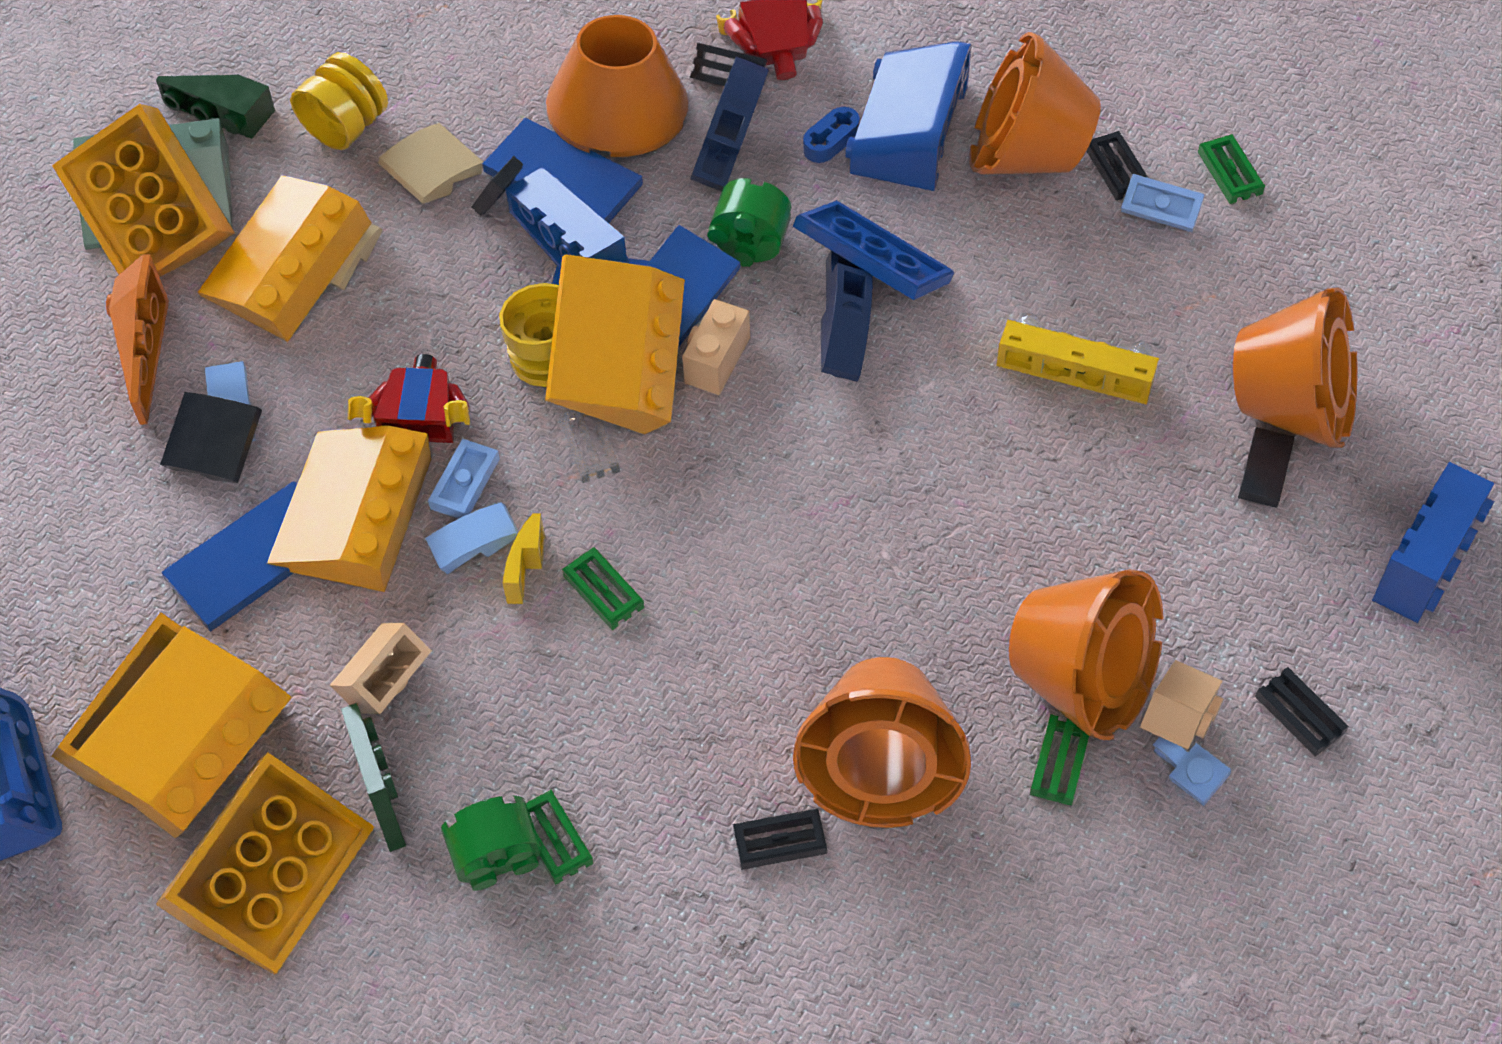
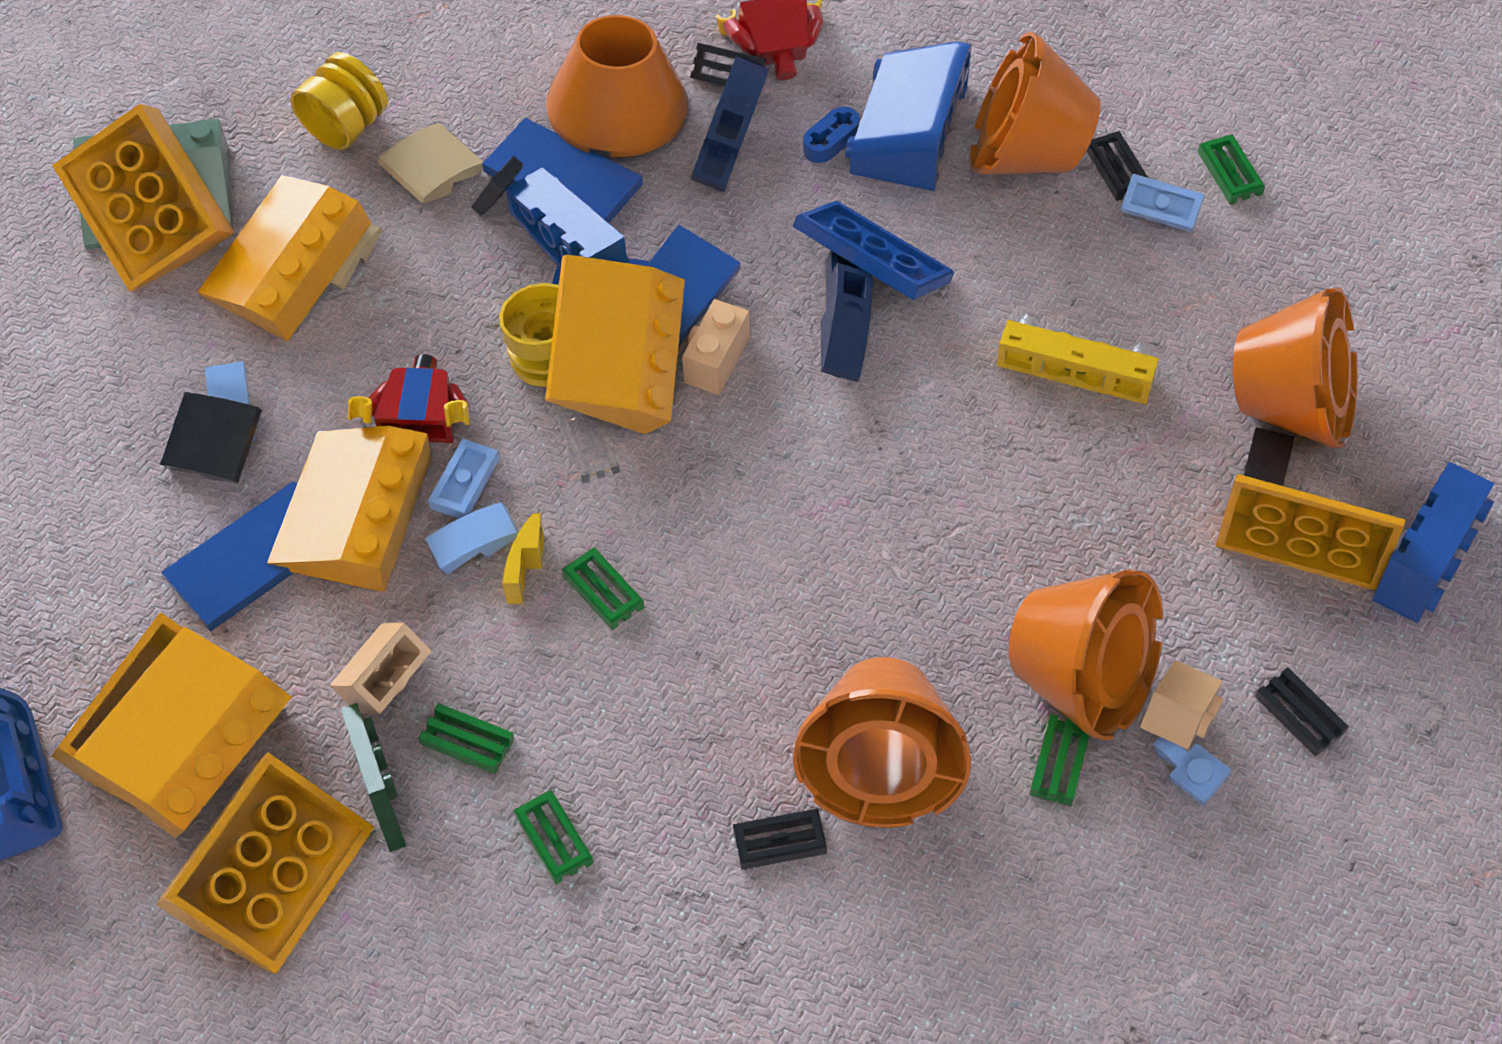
(138, 320): orange wedge -> none
(234, 99): dark green slope -> none
(472, 724): none -> green tile
(492, 841): green brick -> none
(750, 221): green brick -> none
(1308, 532): none -> light orange slope

